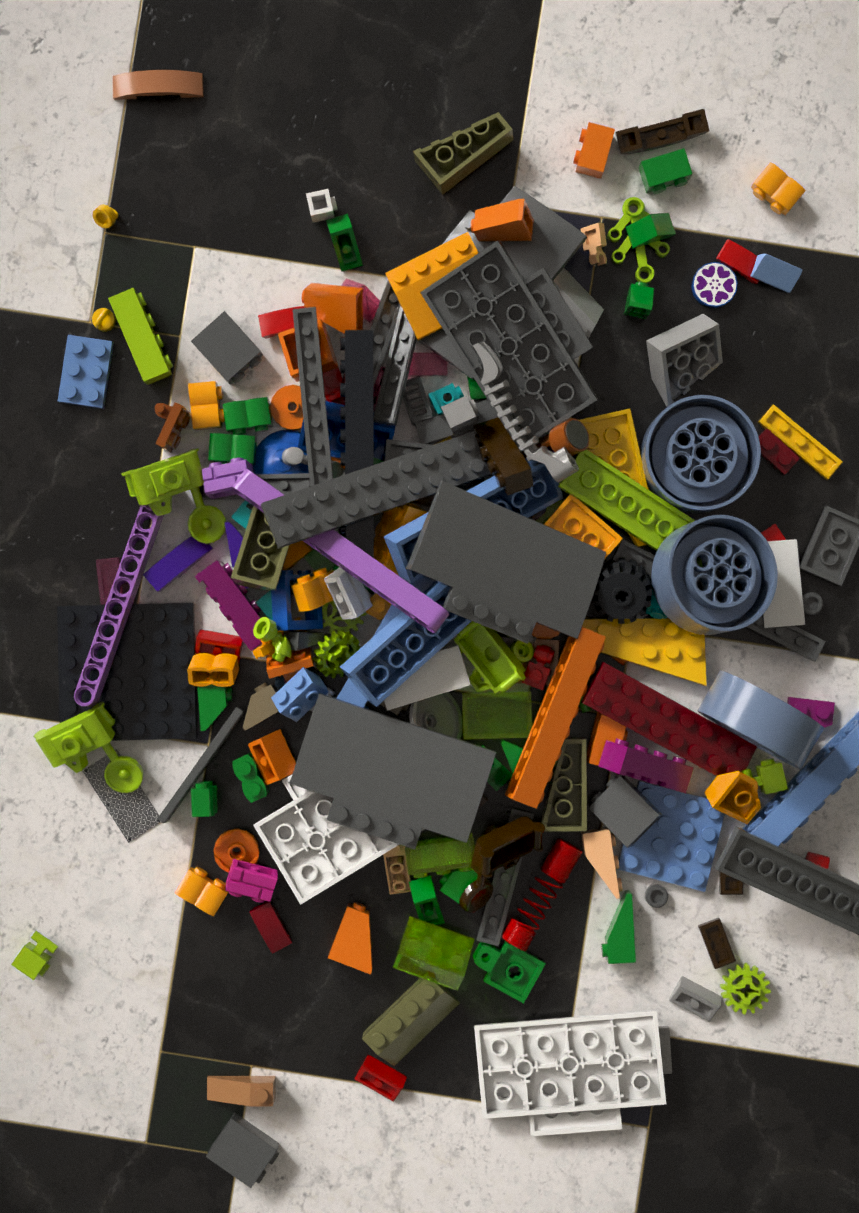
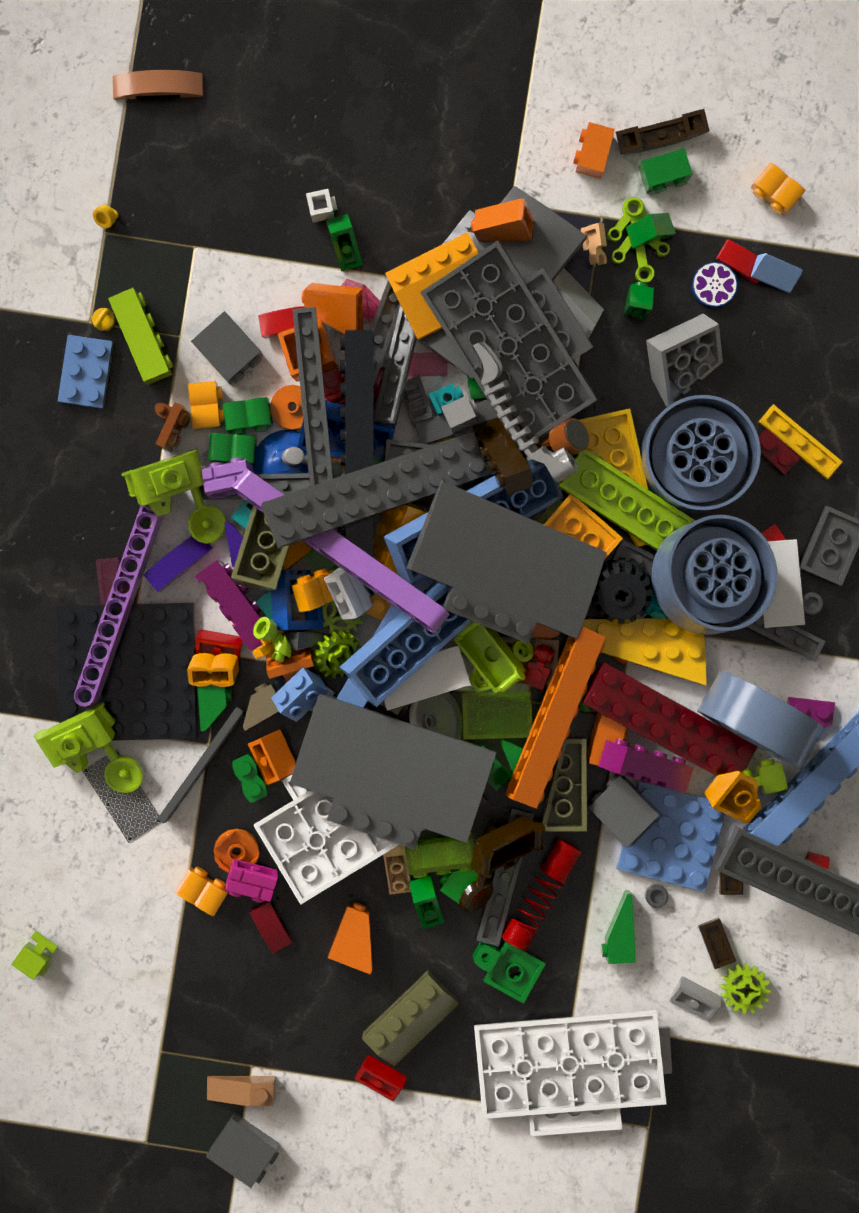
(204, 799): green brick -> none
(433, 953): clear neon green brick -> none
(459, 155): olive wedge -> none
(599, 852): light nougat slope -> none

